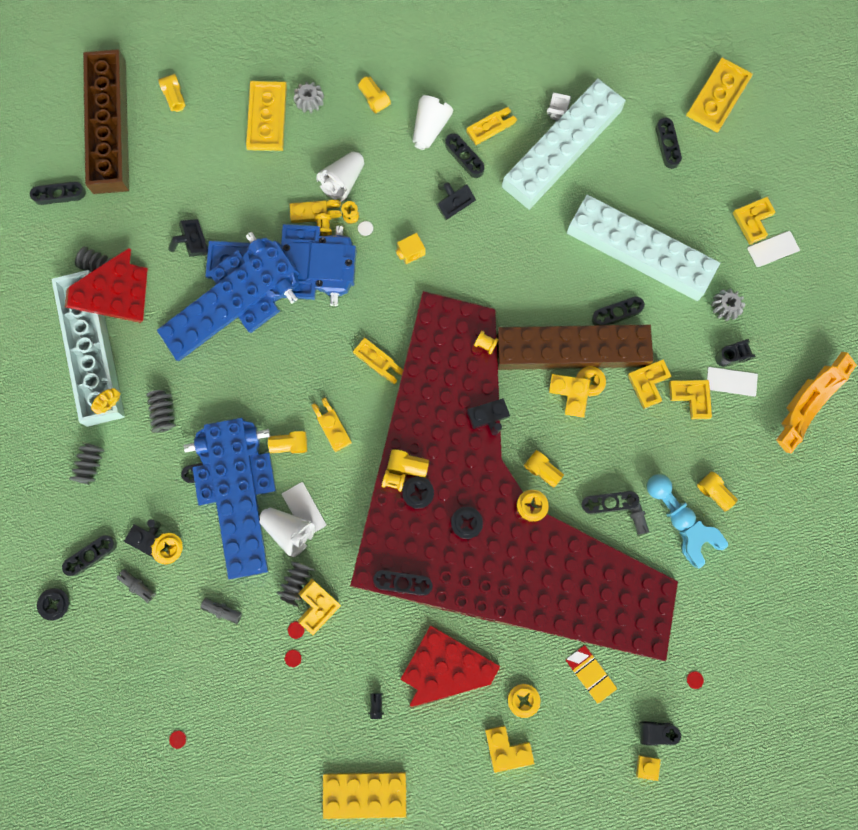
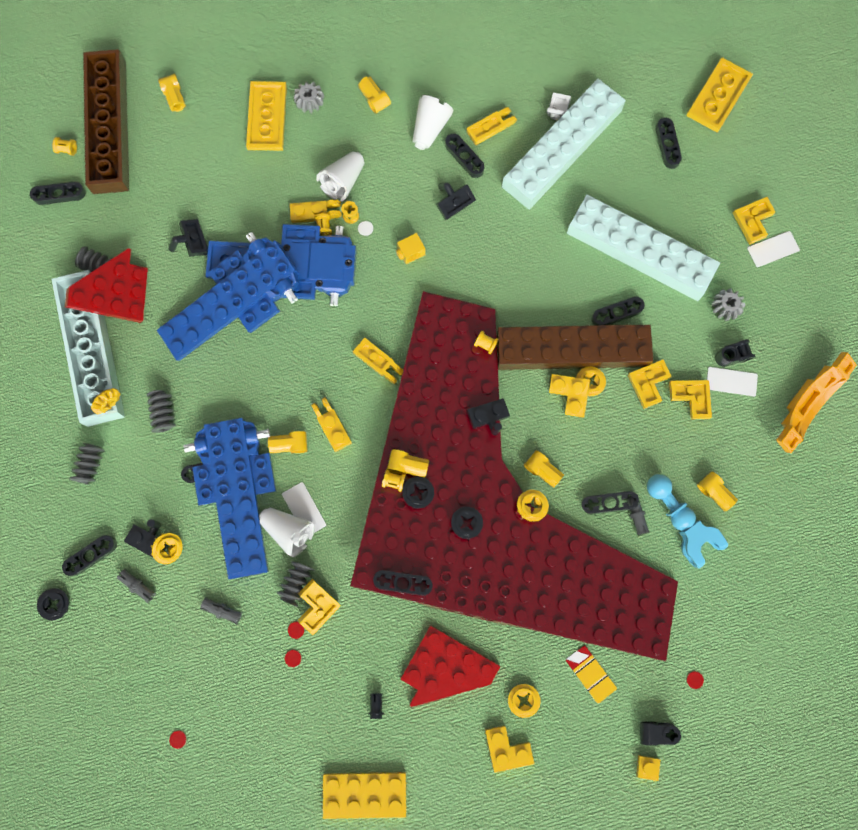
(64, 146): none -> yellow bush

